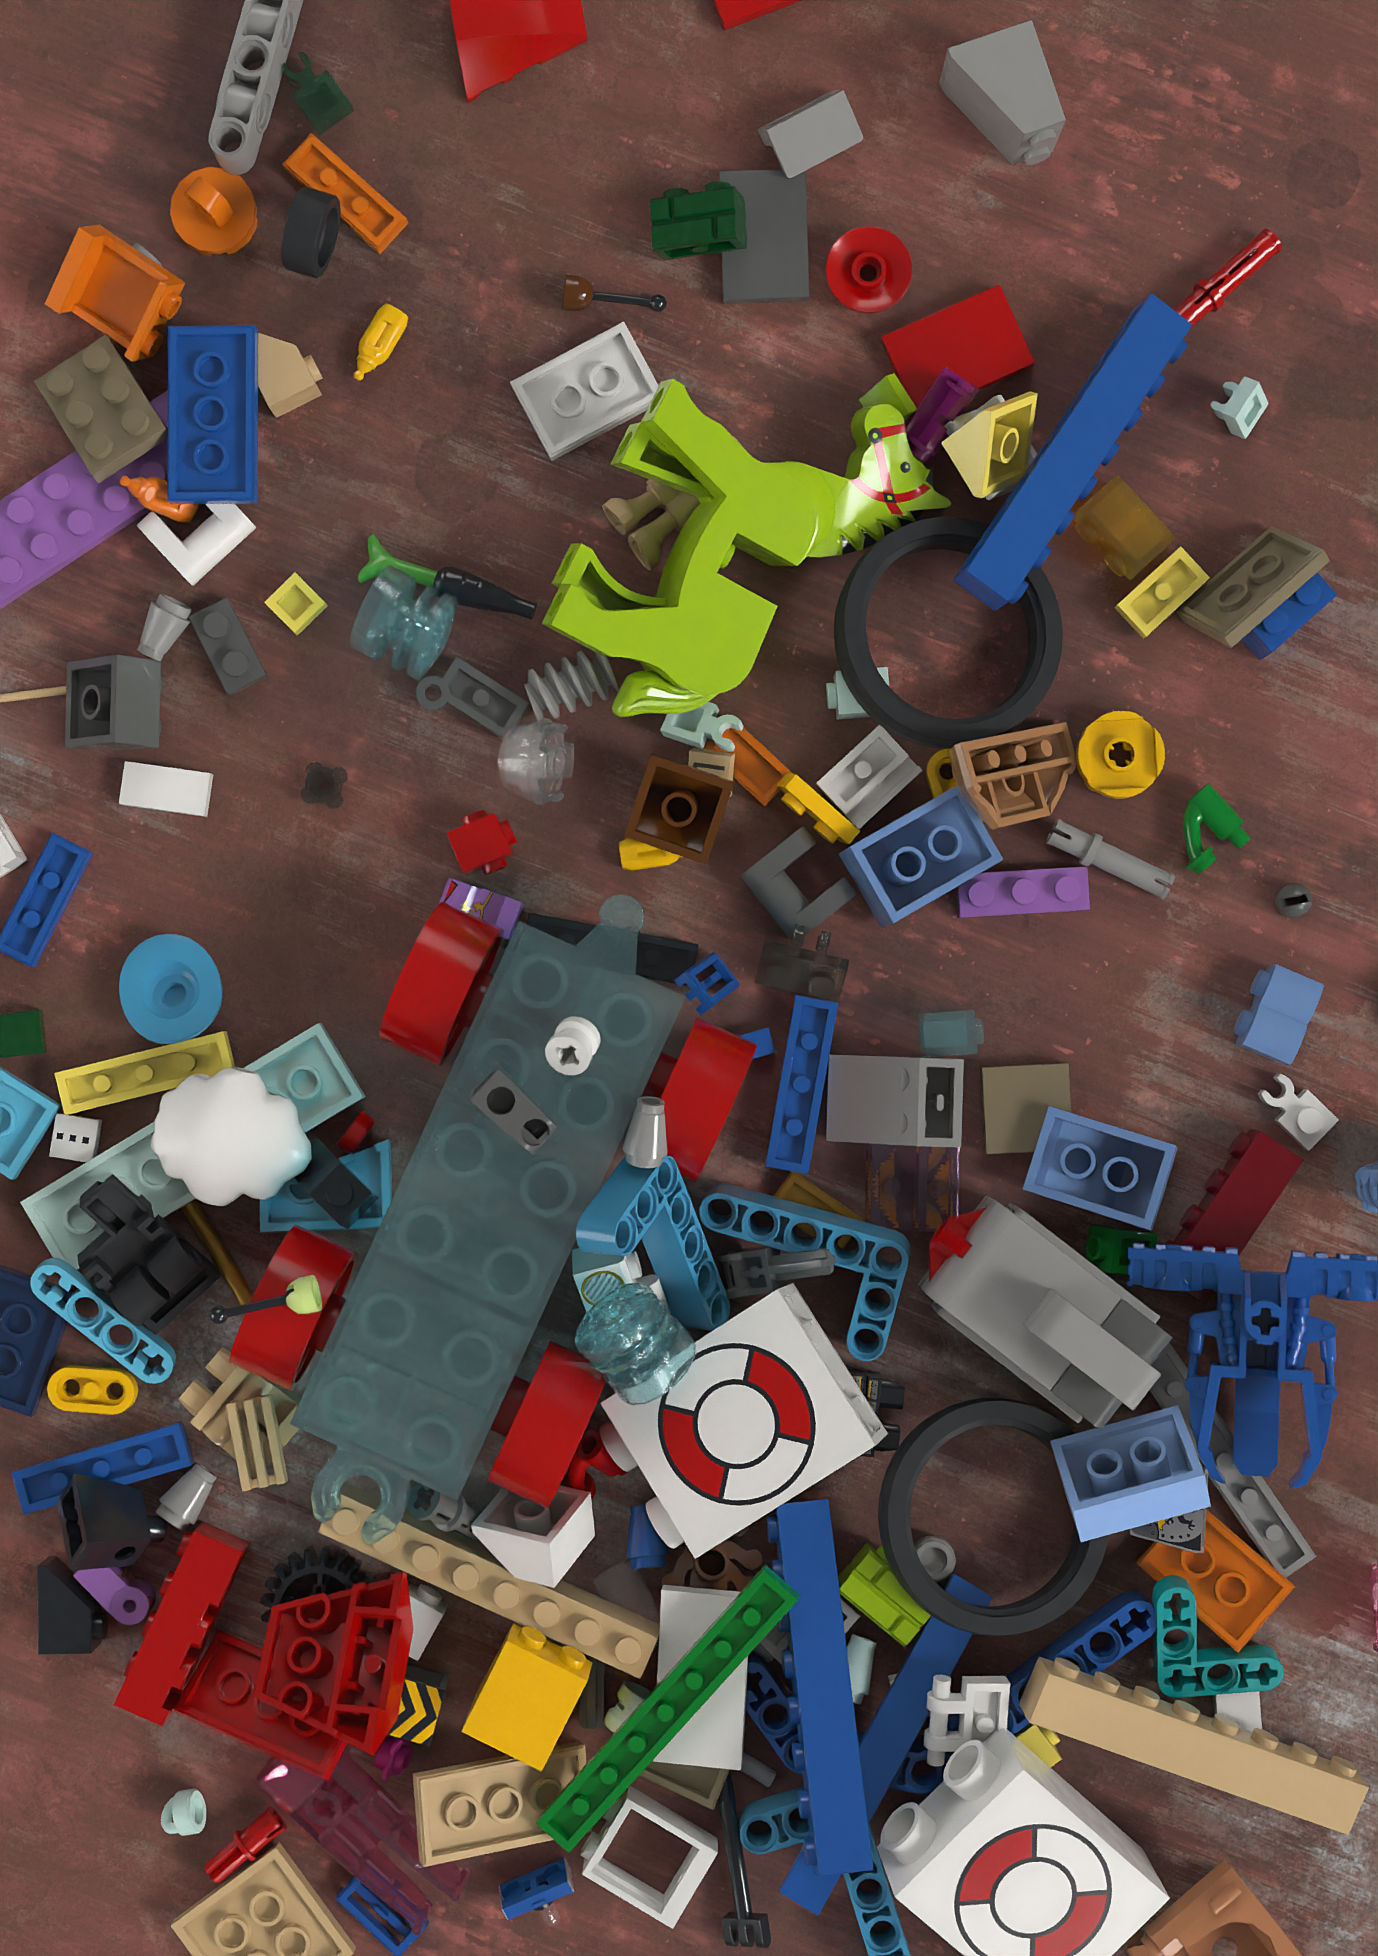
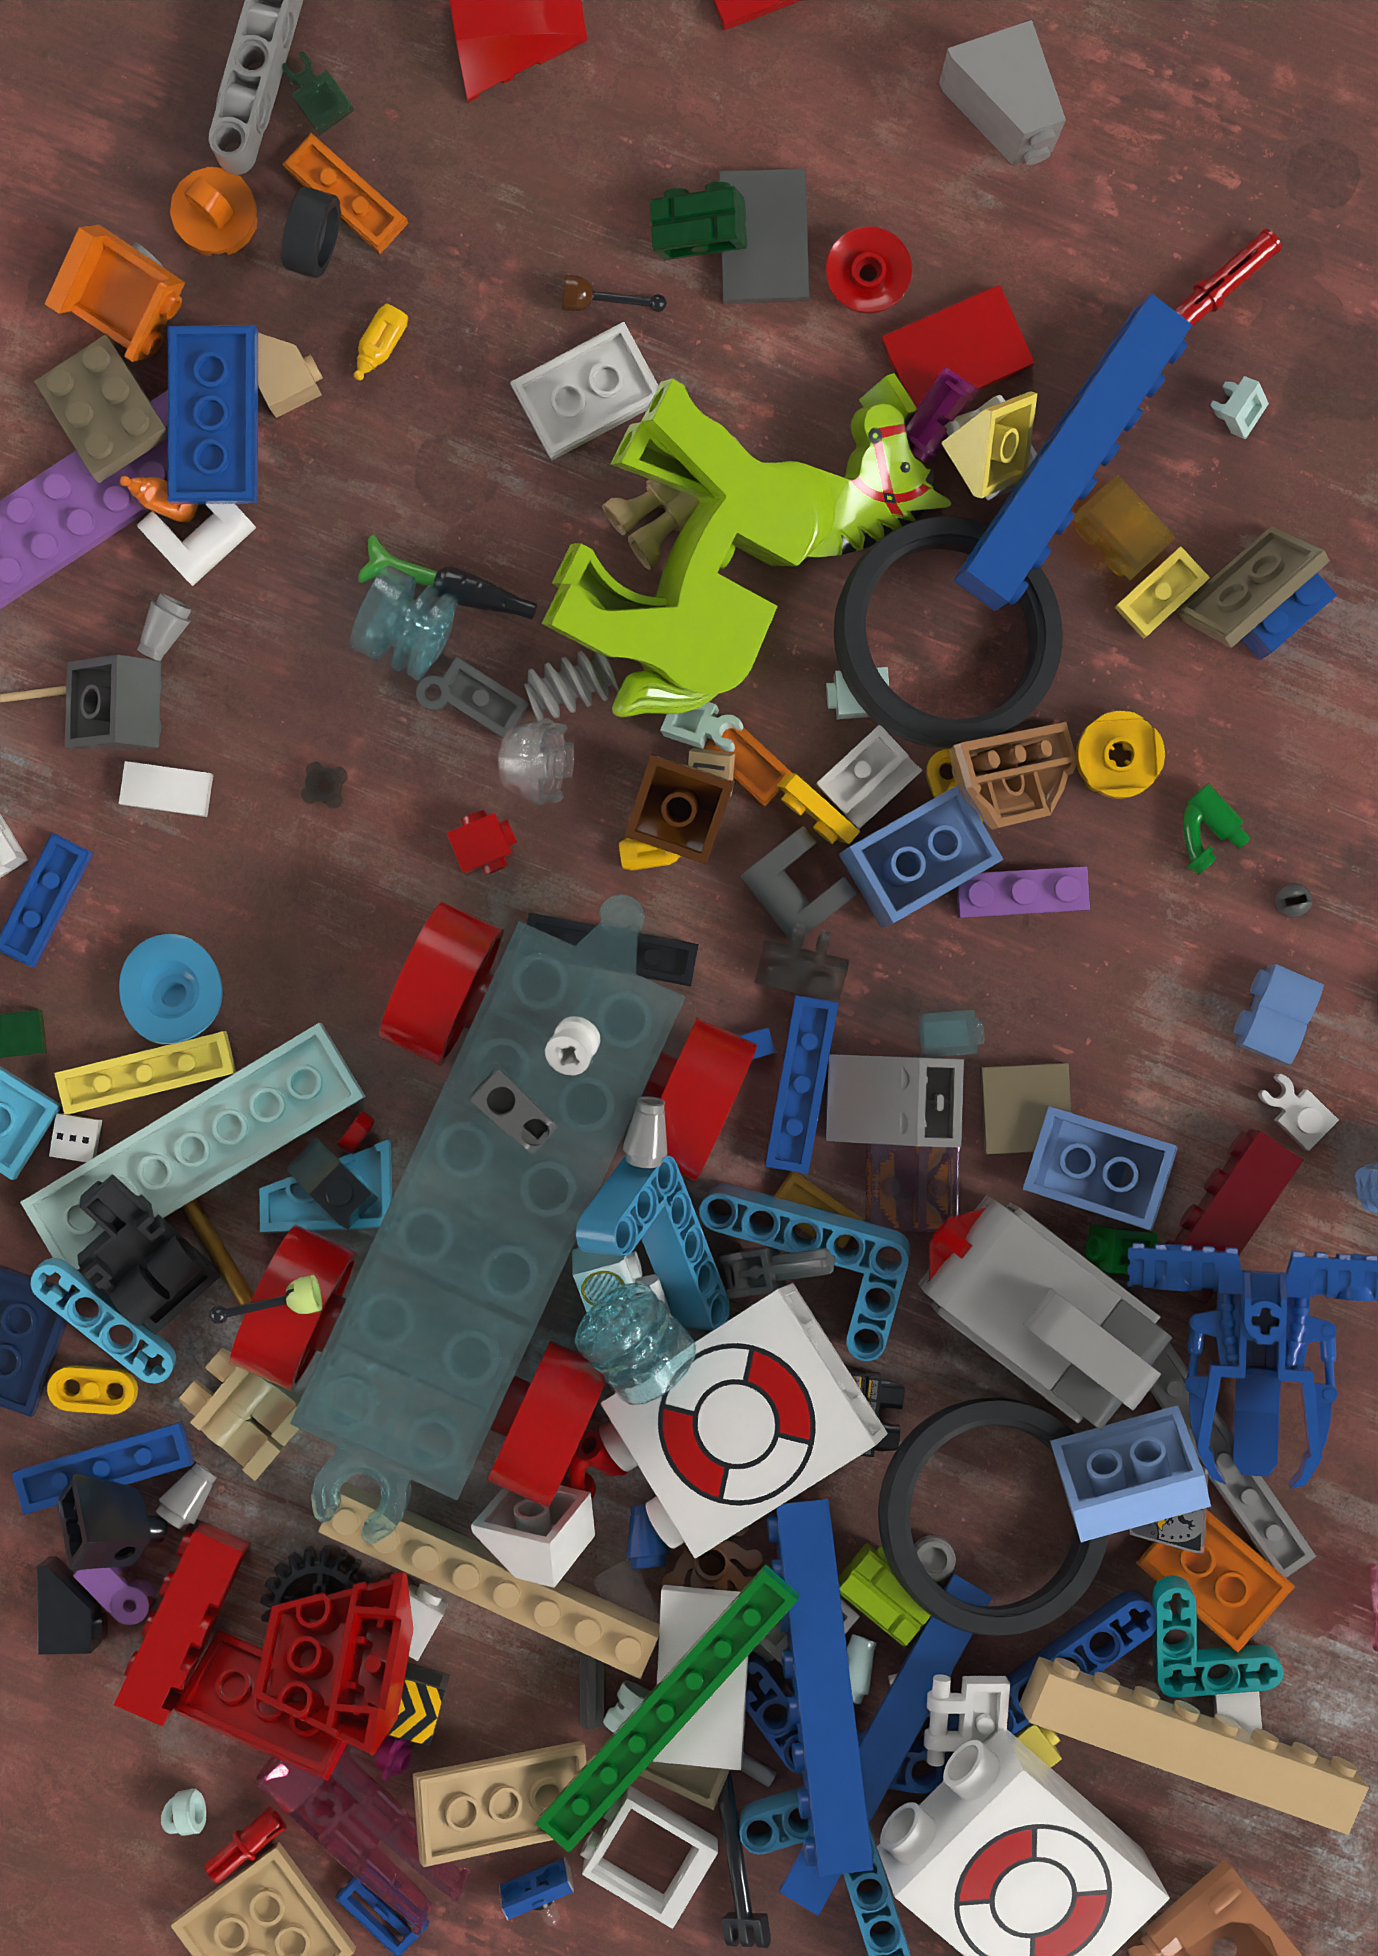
(228, 646): dark grey plate -> none
(229, 1137): white piece -> none
(239, 1443): tan tile -> none
(296, 603): light yellow plate -> none
(442, 1510): dark grey pin -> none
(484, 904): medium lavender leg -> none
(527, 1696): yellow slope -> none
(699, 989): blue tile -> none
(812, 133): light grey panel -> none
(1109, 858): light grey pin -> none

